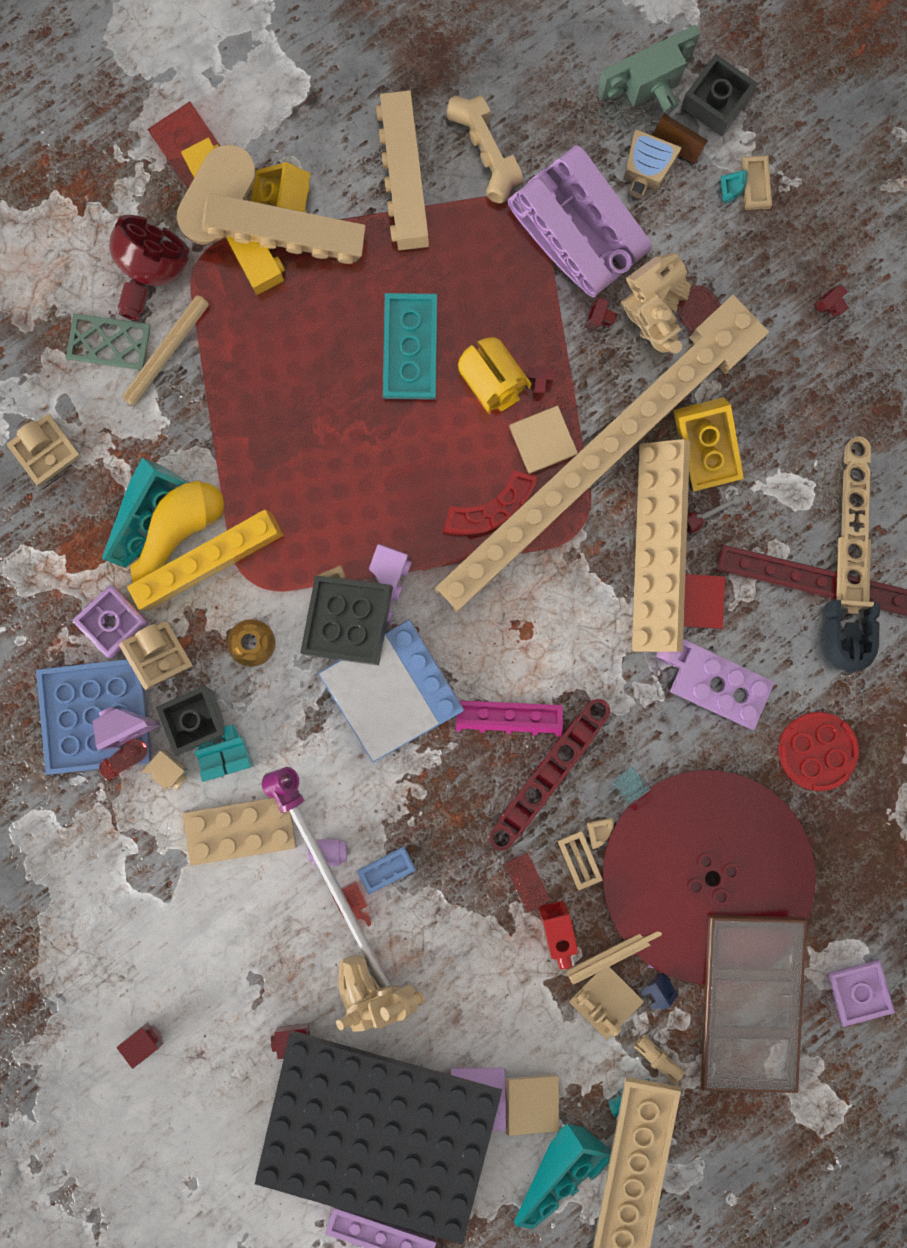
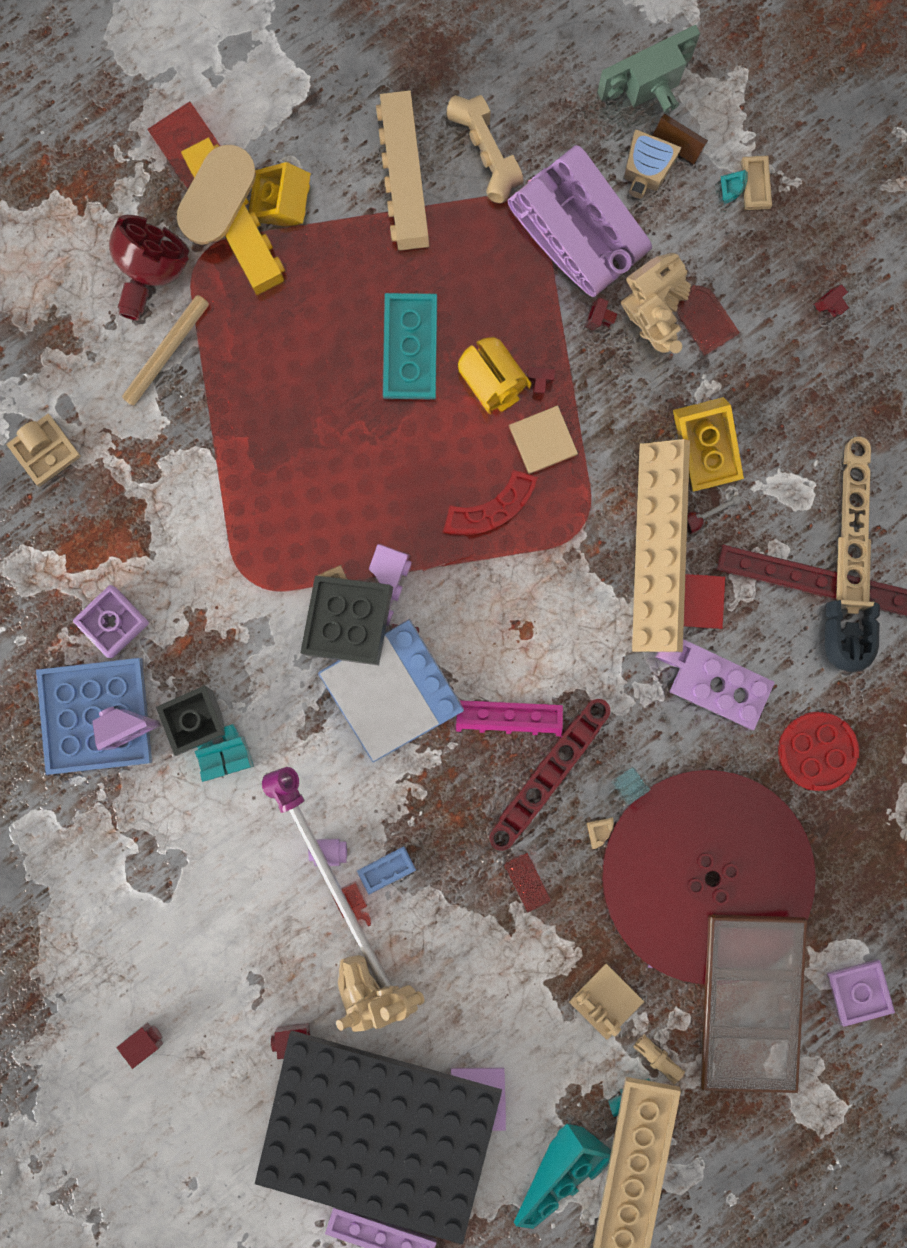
(98, 322): sand green window -> none
(126, 757): clear red piece -> none
(145, 490): teal wedge -> none
(155, 655): tan plate -> none
(167, 770): tan window -> none
(176, 518): yellow animal -> none
(205, 560): yellow brick -> none
(238, 831): tan plate -> none
(263, 649): pearl gold piece -> none
(282, 228): tan brick -> none
(532, 1104): tan tile -> none
(559, 933): red torso -> none
(570, 839): tan tile -> none
(609, 957): tan axle -> none
(662, 992): dark blue tile -> none
(718, 344): tan piece -> none
(719, 94): pearl dark grey brick -> none

